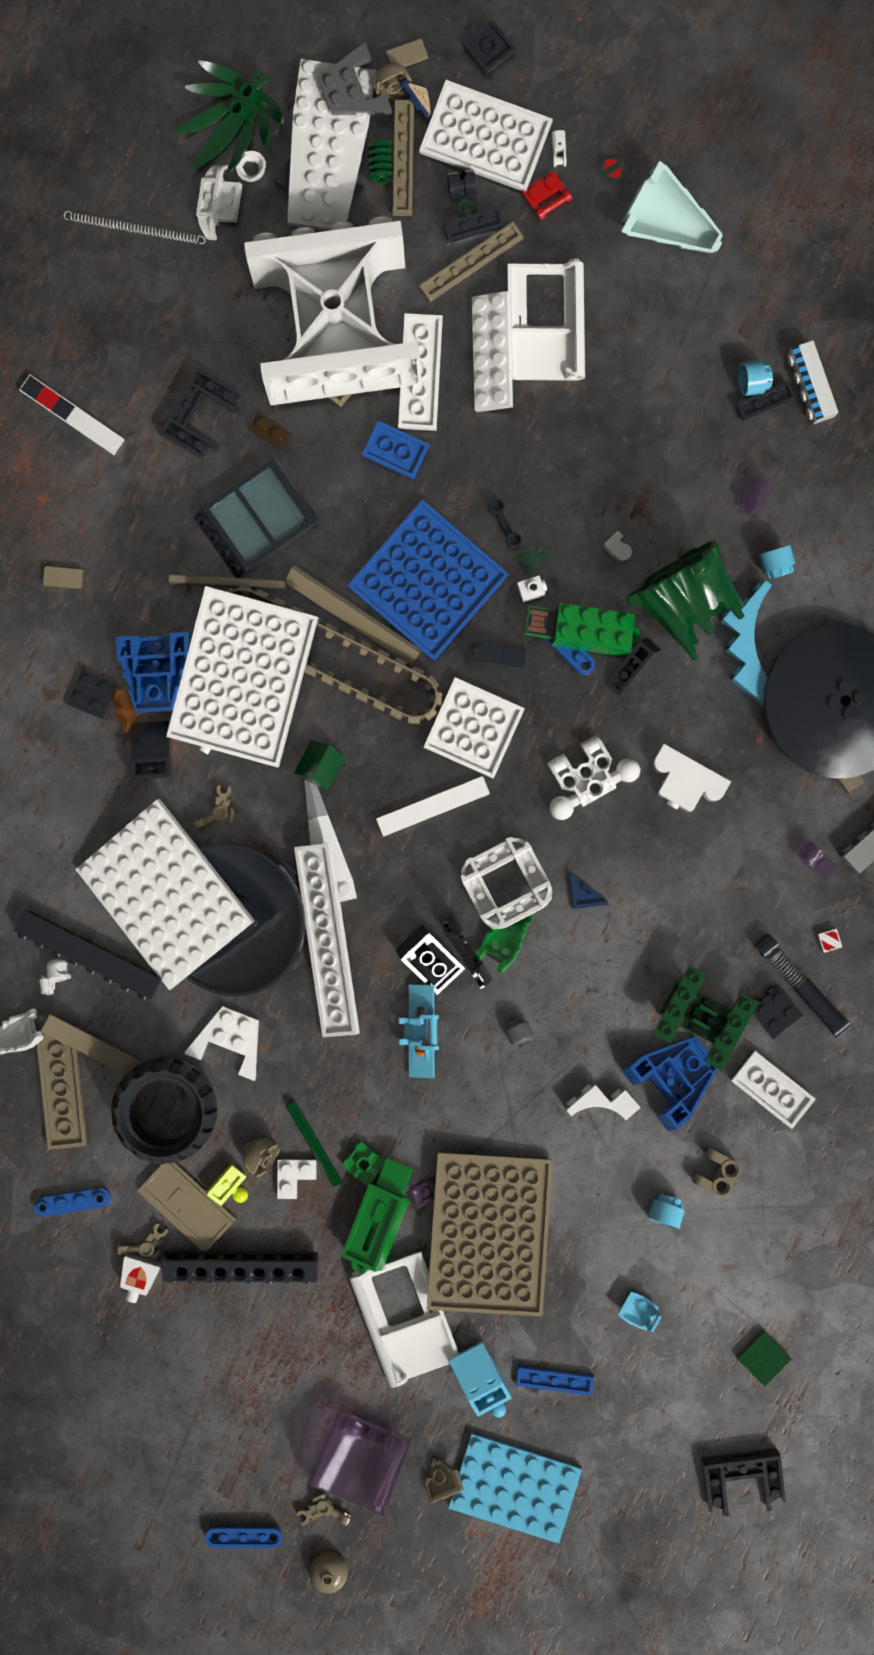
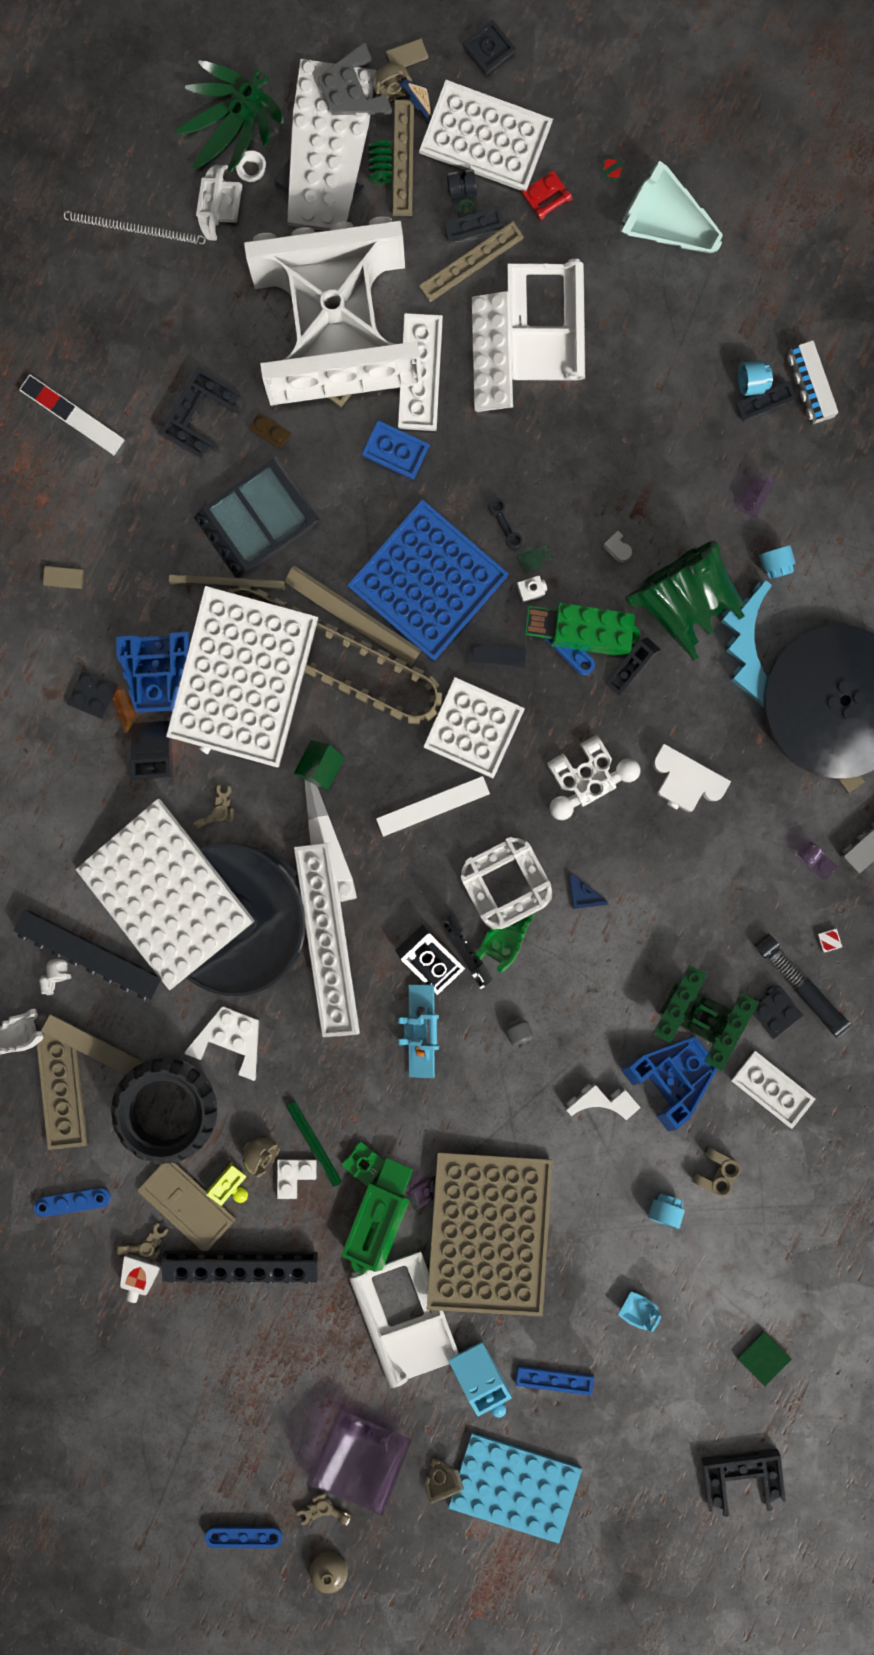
(559, 147): white bar -> none

